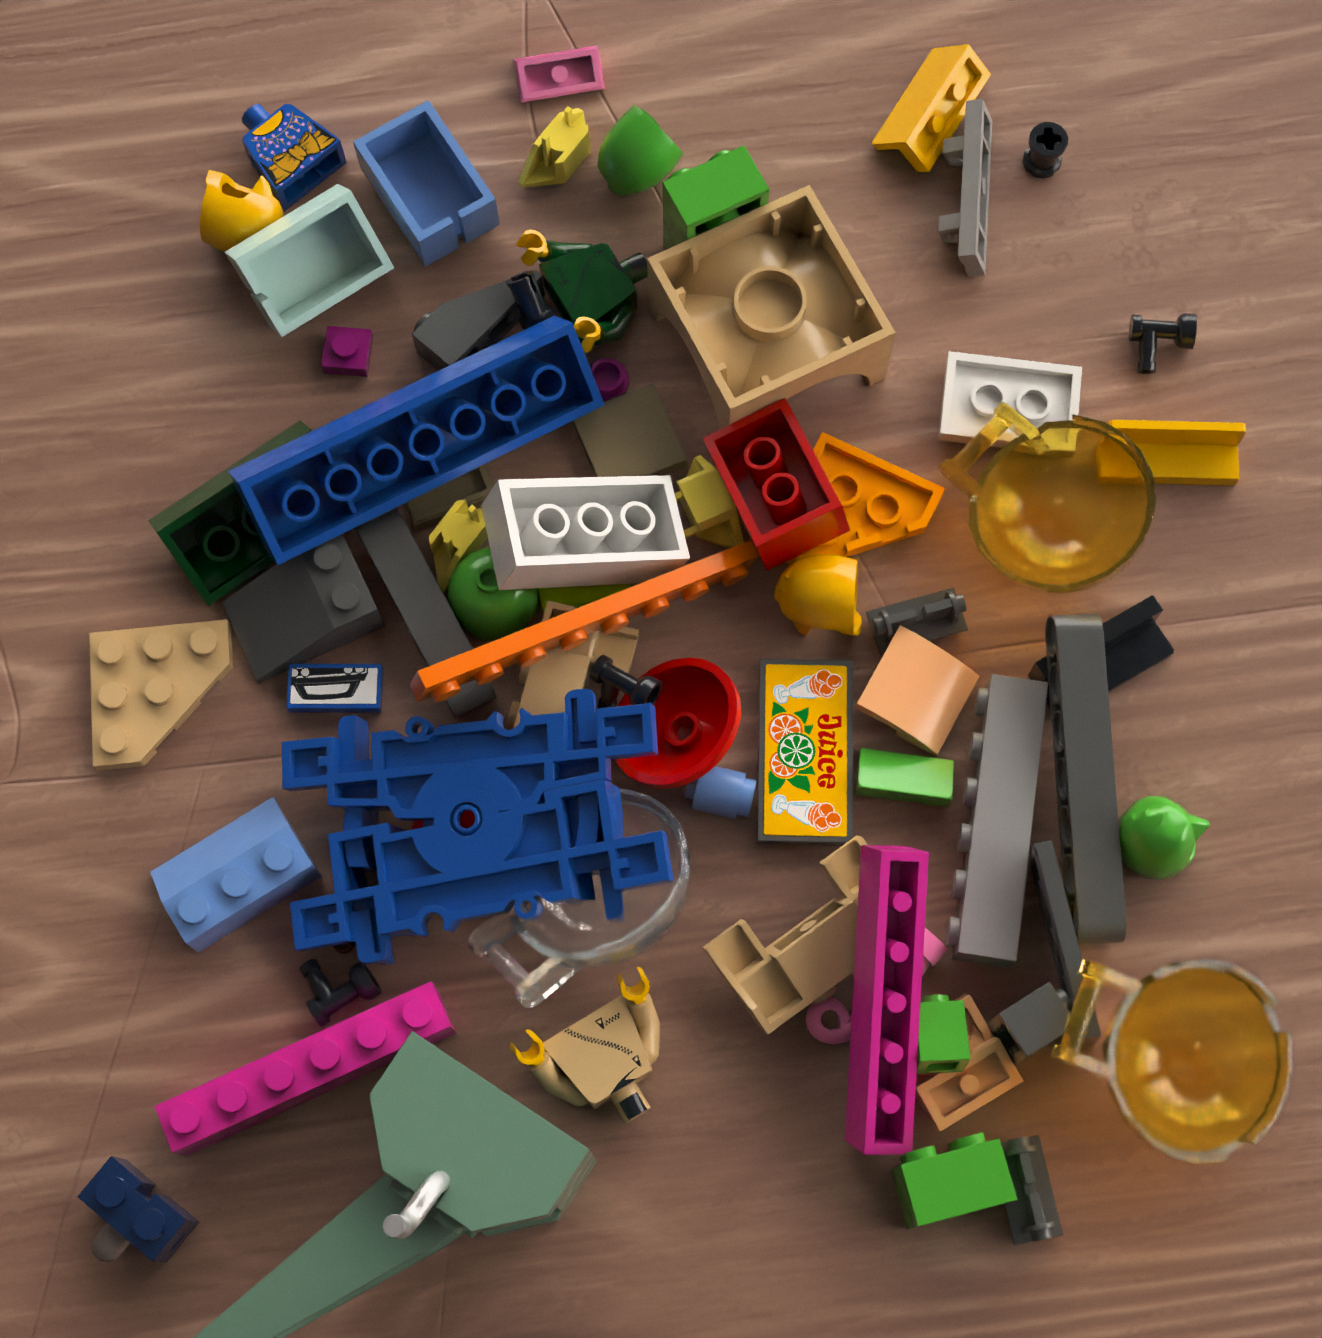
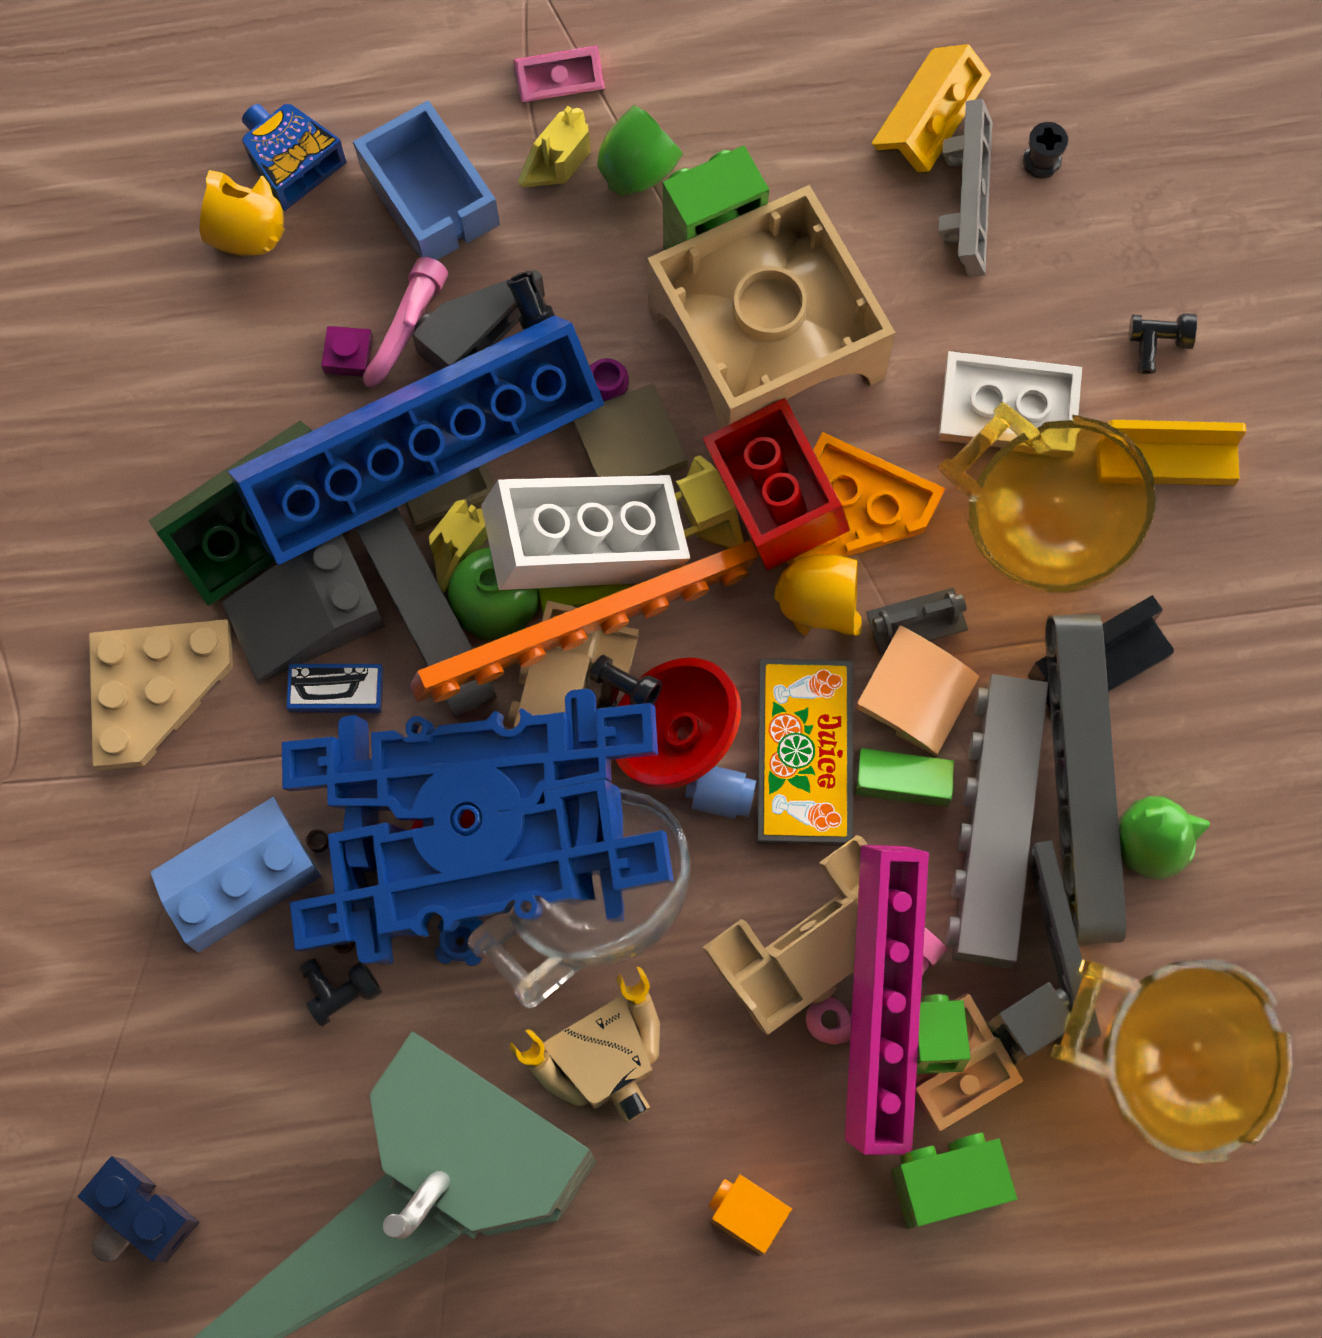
(302, 1070): dark pink brick -> none
(310, 259): light aqua piece -> none
(314, 832): none -> reddish brown piece
(424, 282): none -> bright pink plant
(450, 951): none -> blue plate
(587, 285): dark green torso -> none
(748, 1213): none -> light orange brick
(1035, 1212): dark grey hinge -> none

